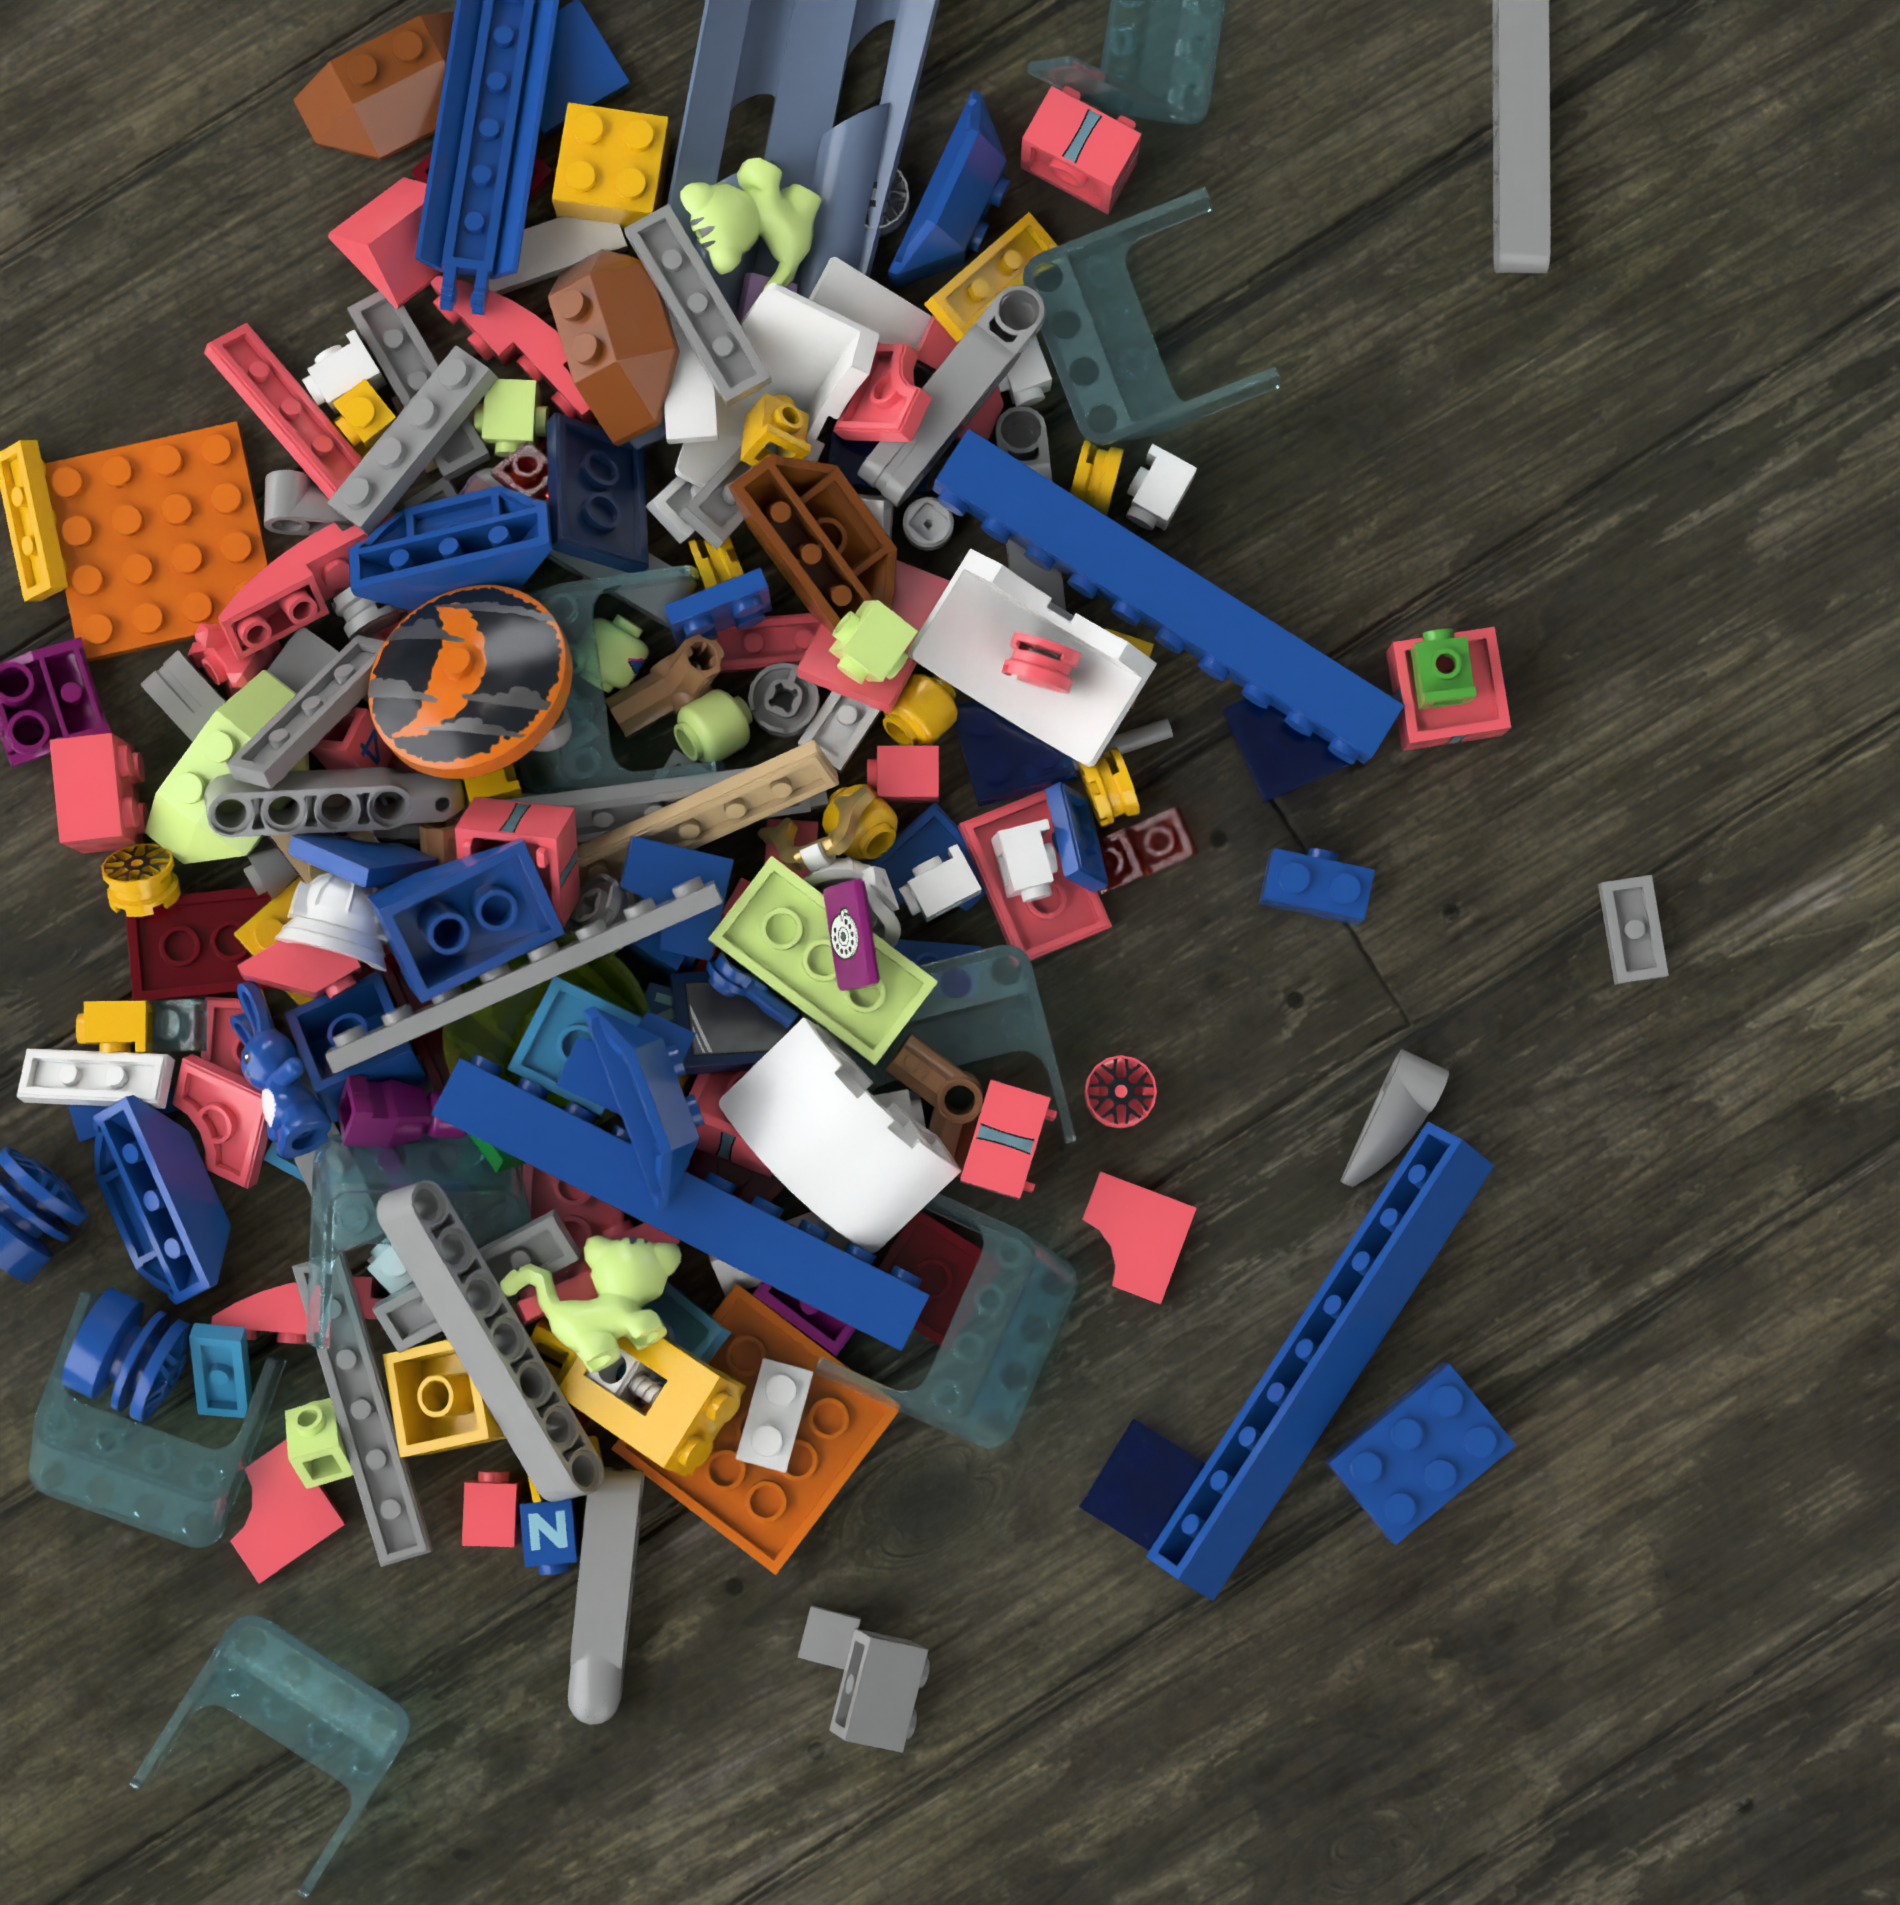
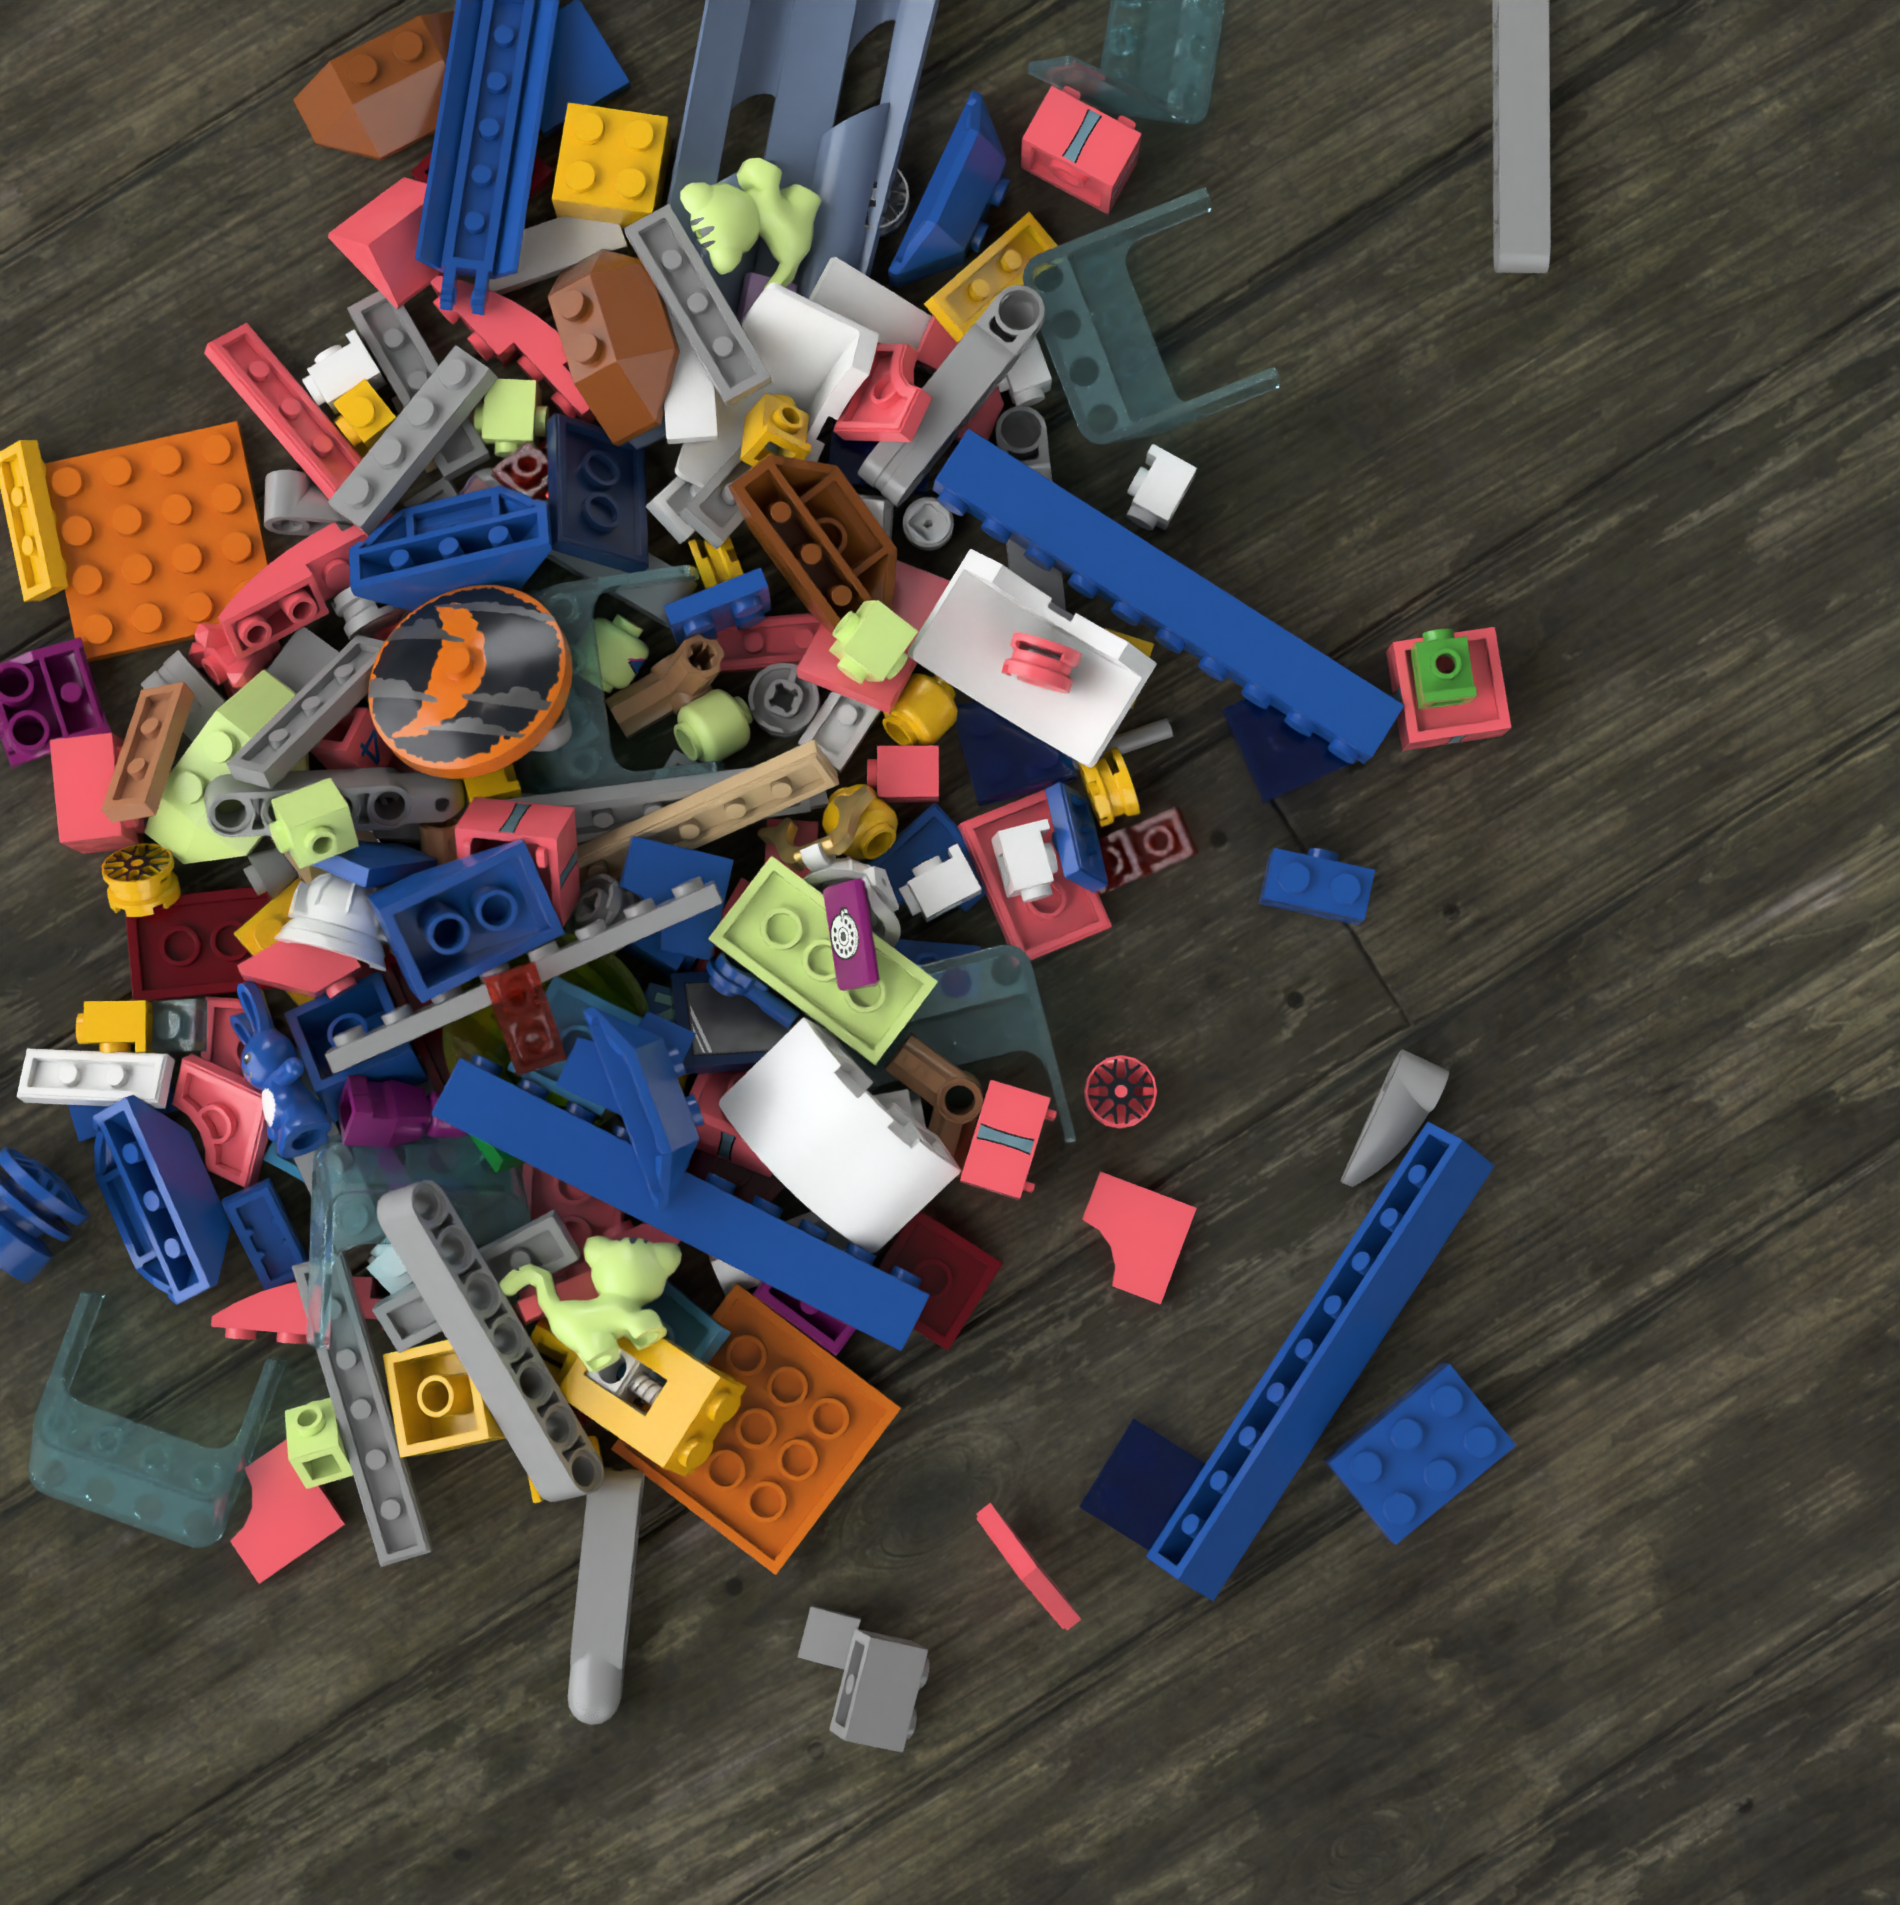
(118, 1350): blue wheel -> none
(148, 752): none -> nougat plate
(221, 1370): dark azure plate -> none
(266, 1233): none -> blue plate
(303, 1705): clear light blue windscreen -> none
(313, 823): none -> yellowish green brick
(492, 1510): coral brick -> none
(525, 1018): none -> clear red slope
(550, 1535): blue brick -> none
(774, 1415): white plate -> none
(993, 1339): clear light blue windscreen -> none
(1027, 1567): none -> coral tile
(1096, 475): yellow wheel -> none
(1633, 929): light grey plate -> none

